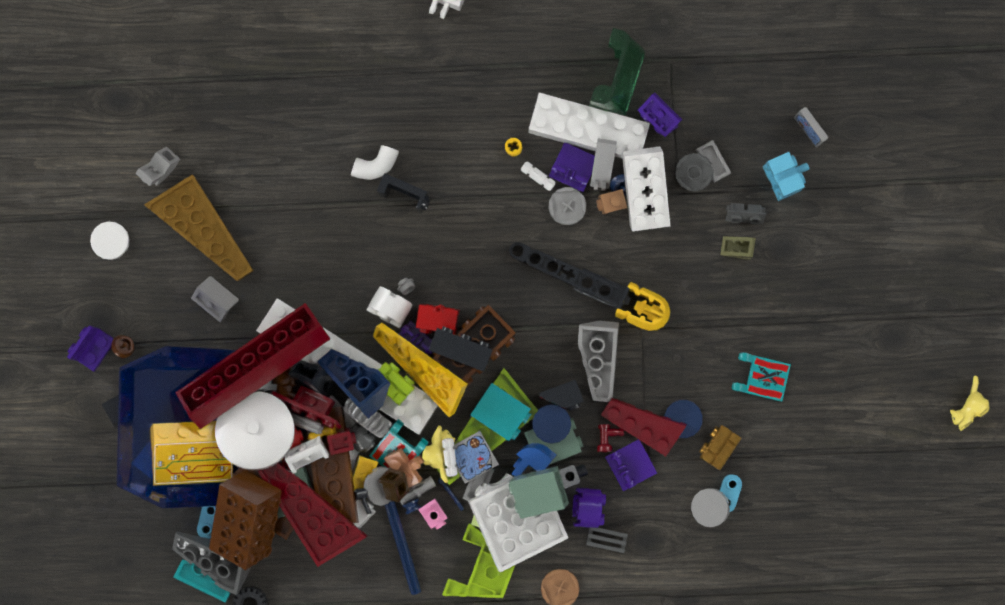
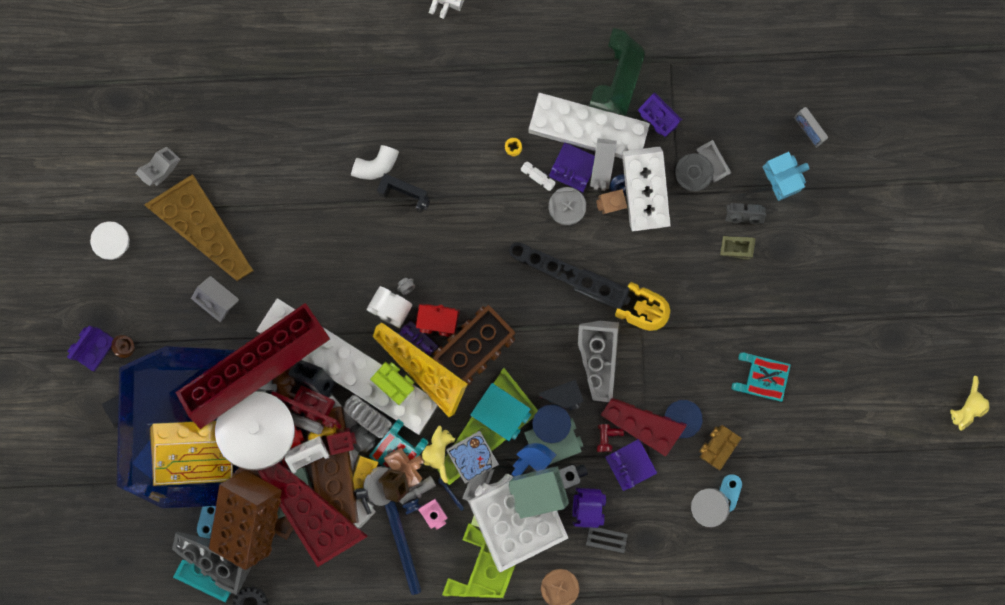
(359, 382): dark blue wedge -> none
(449, 457): white axle -> none
(461, 348): black brick -> none

